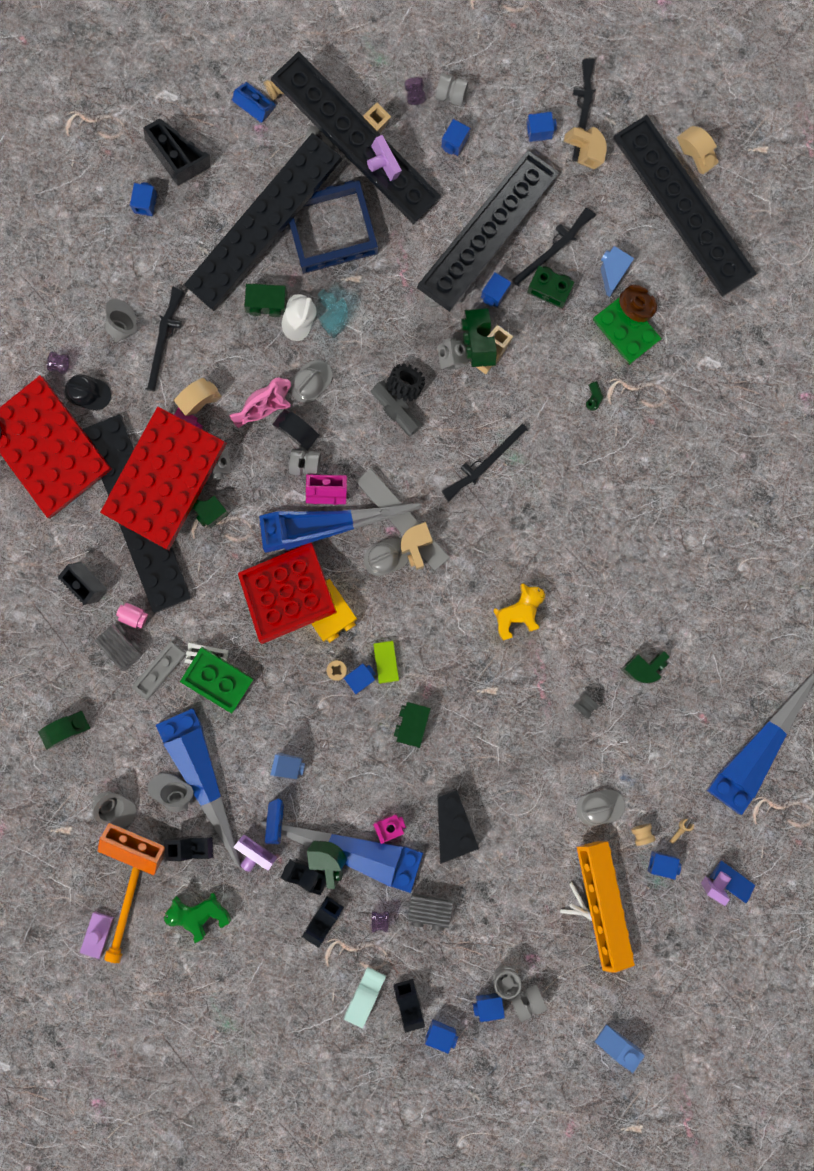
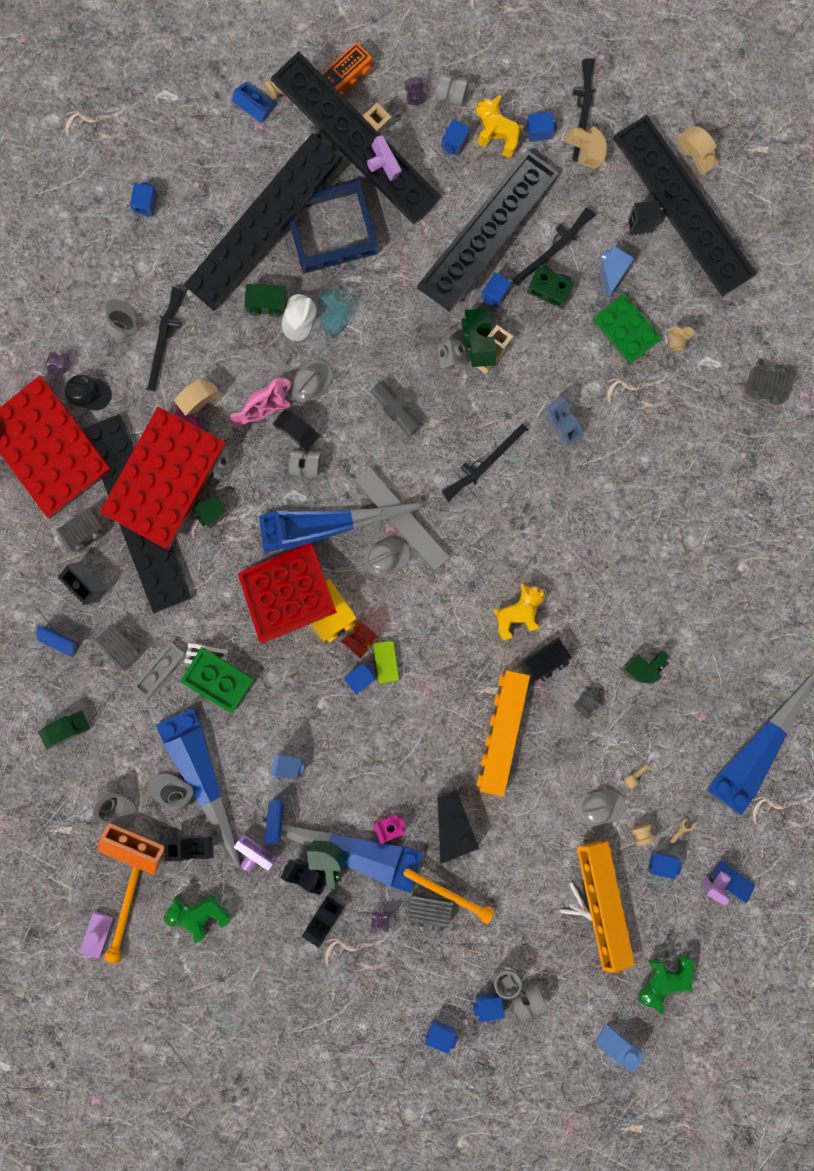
(57, 641): none -> blue slope
(81, 530): none -> flat silver brick
(132, 615): bright pink brick -> none
(174, 152): black wedge -> none
(326, 489): dark pink brick -> none
(336, 670): tan wheel -> none
(349, 69): none -> orange brick
(360, 639): none -> clear red wheel
(364, 997): light aqua piece -> none
(402, 389): black tyre -> none
(409, 1005): black brick -> none
(412, 540): tan brick -> none
(412, 724): dark green brick -> none
(483, 913): none -> light orange piece
(497, 126): none -> yellow animal
(503, 734): none -> light orange brick
(548, 659): none -> black brick
(563, 422): none -> sand blue brick
(596, 397): dark green arm -> none
(631, 781): none -> tan hand
(638, 303): reddish brown tile -> none
(644, 217): none -> black brick
(666, 982): none -> green animal
(678, 337): none -> tan plate
(768, 385): none -> flat silver brick

